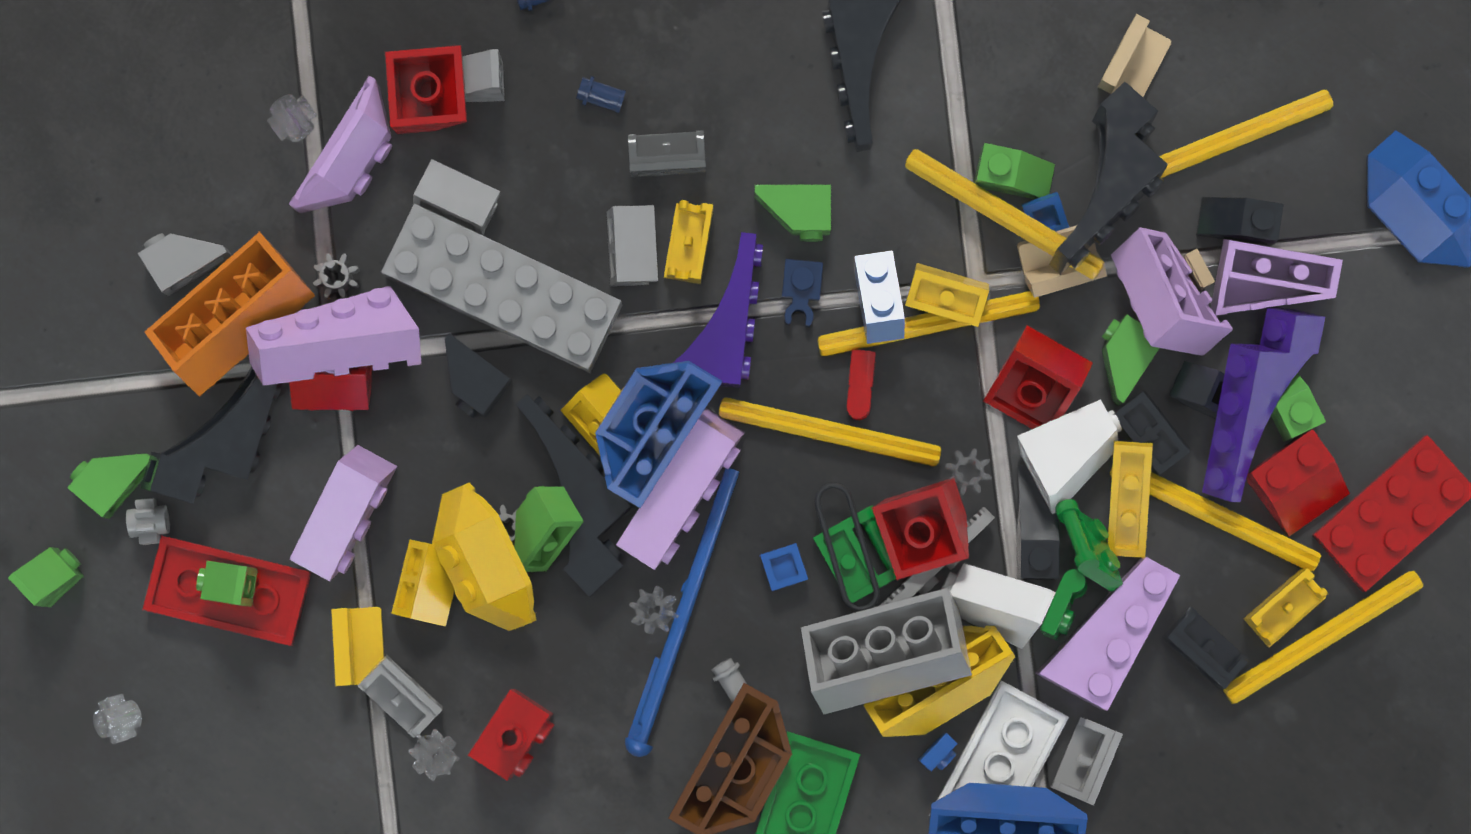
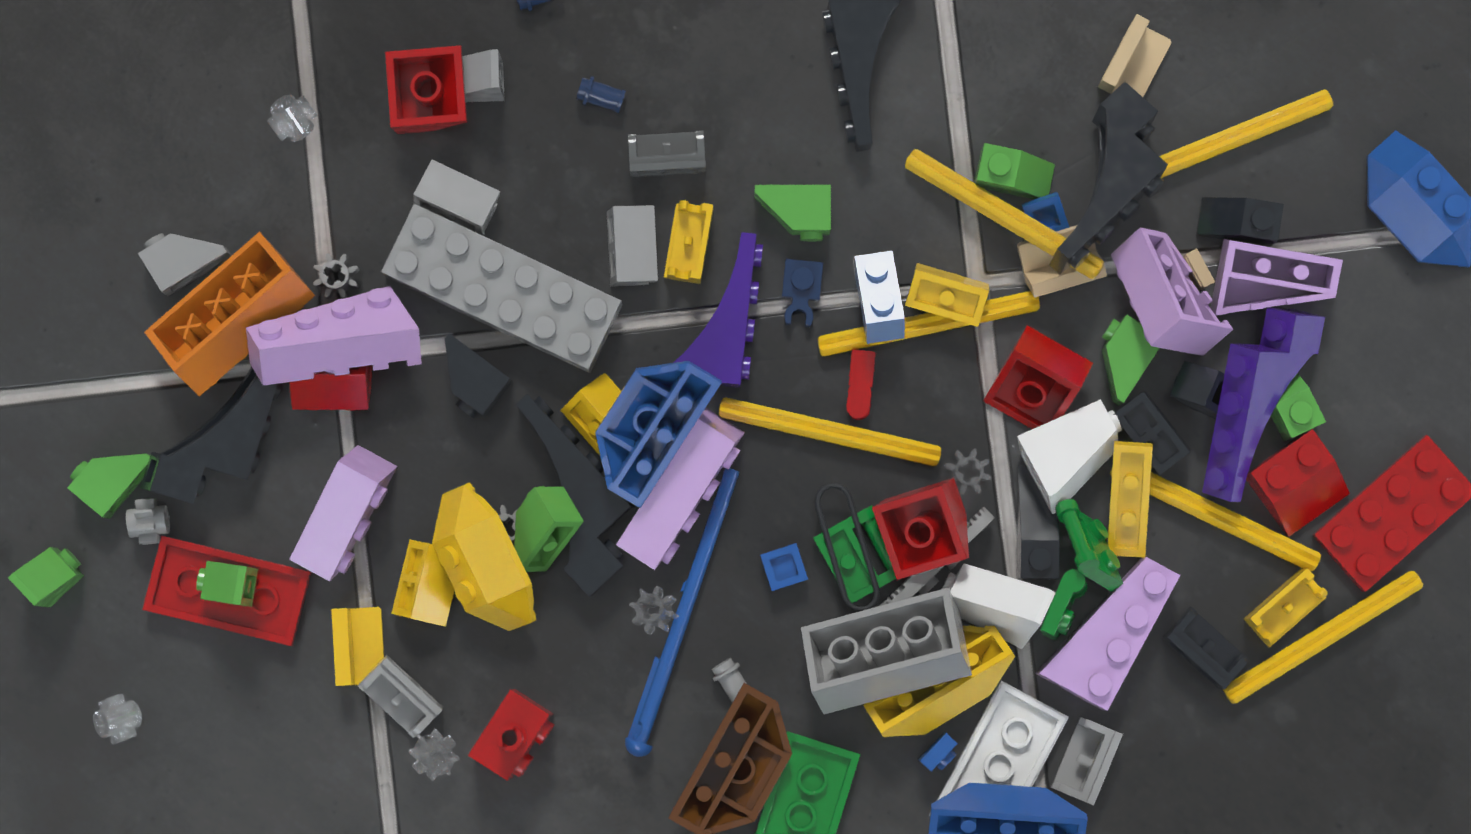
(349, 154): lavender wedge -> none

